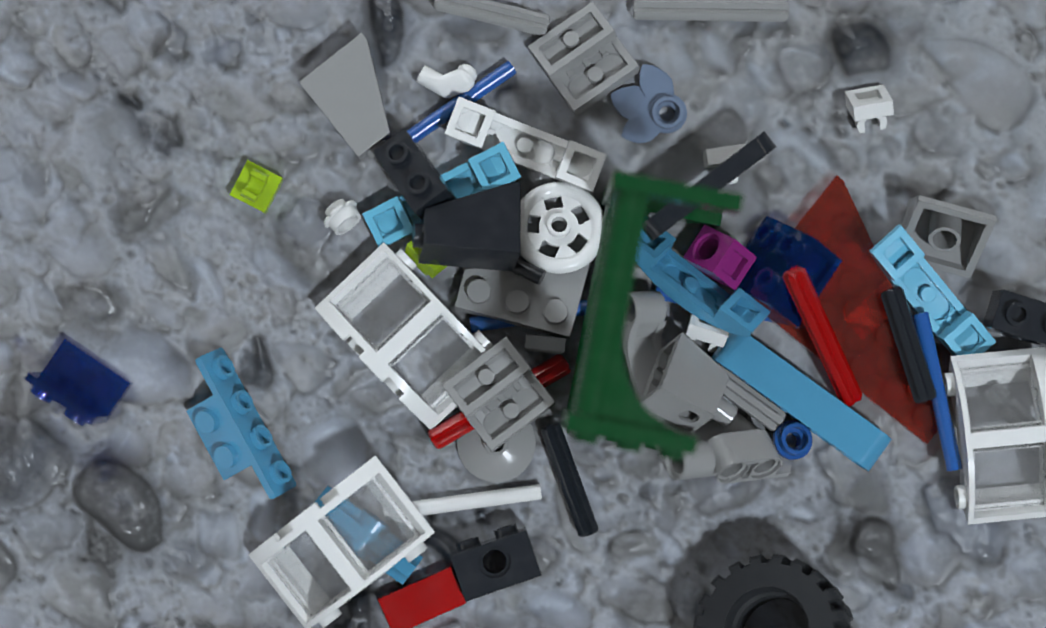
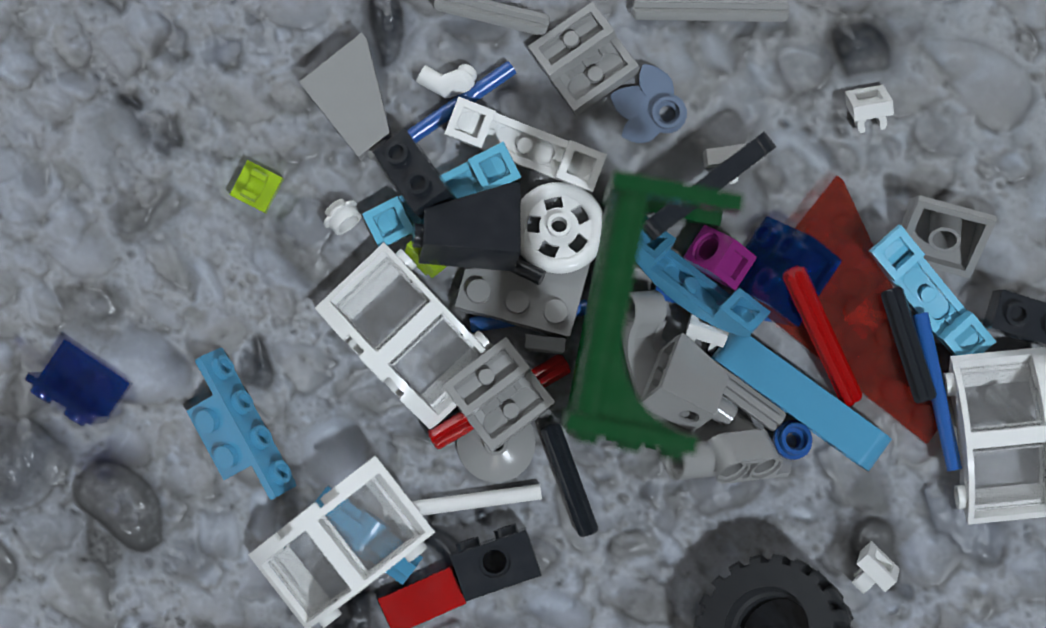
(875, 568): none -> white tile

